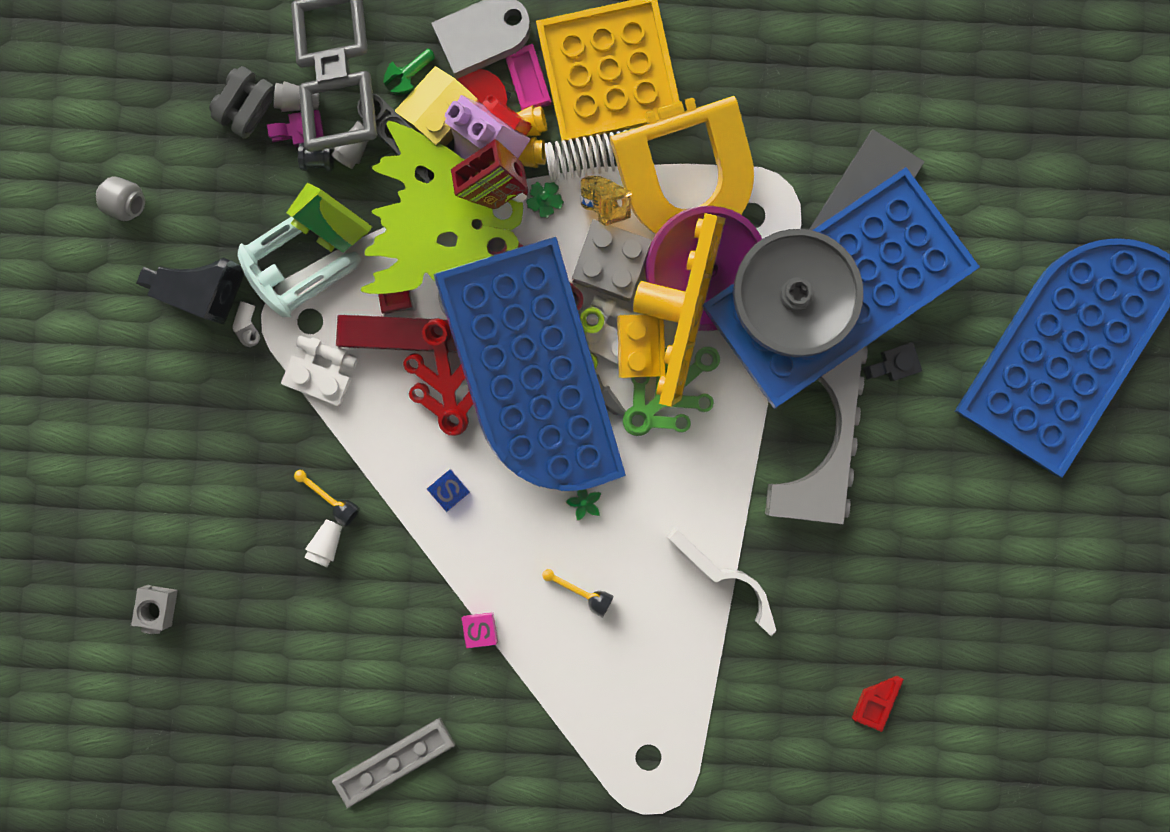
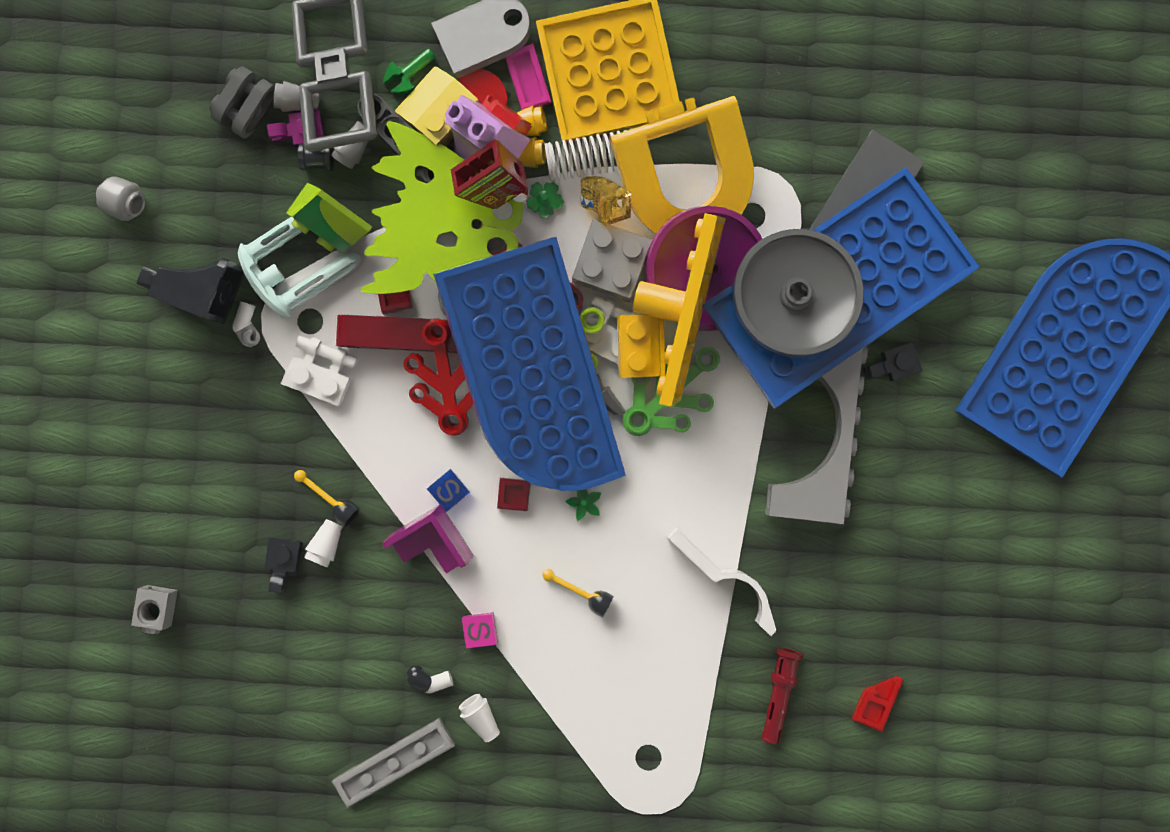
(283, 558): none -> black plate
(426, 683): none -> arm
(435, 532): none -> magenta panel
(479, 717): none -> white cone
(513, 494): none -> dark red tile
(783, 681): none -> dark red pin

